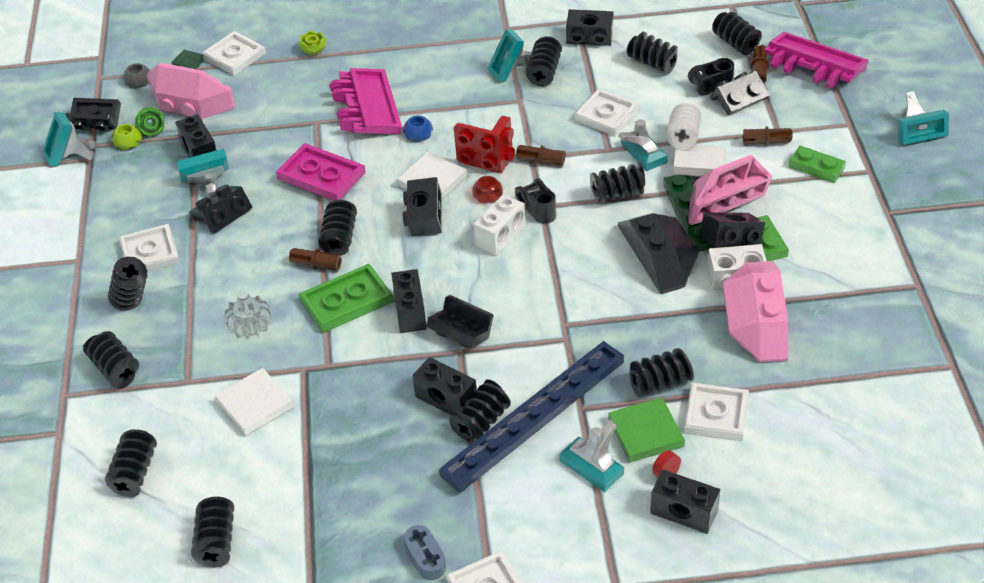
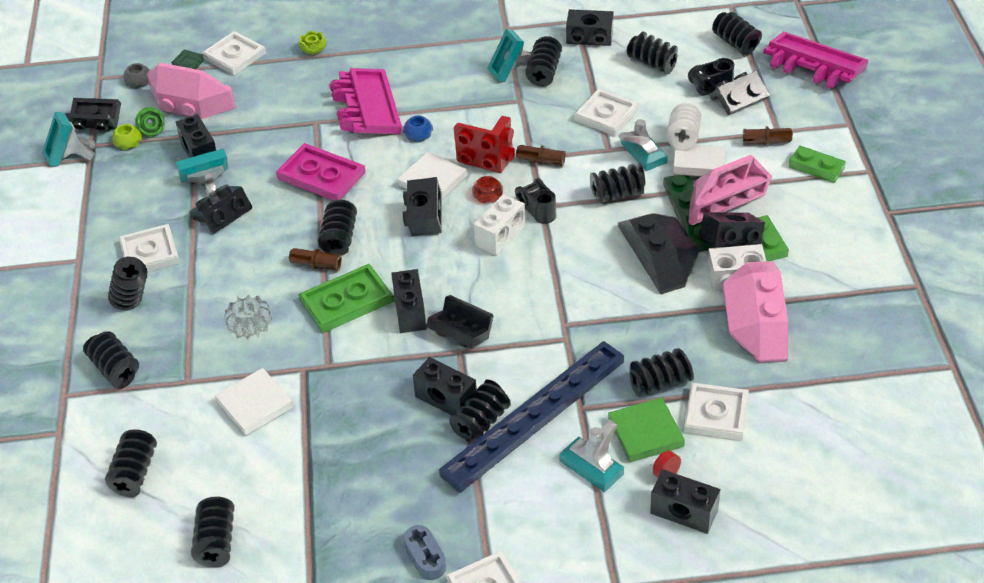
(759, 62): reddish brown axle -> none
(919, 124): teal piece -> none

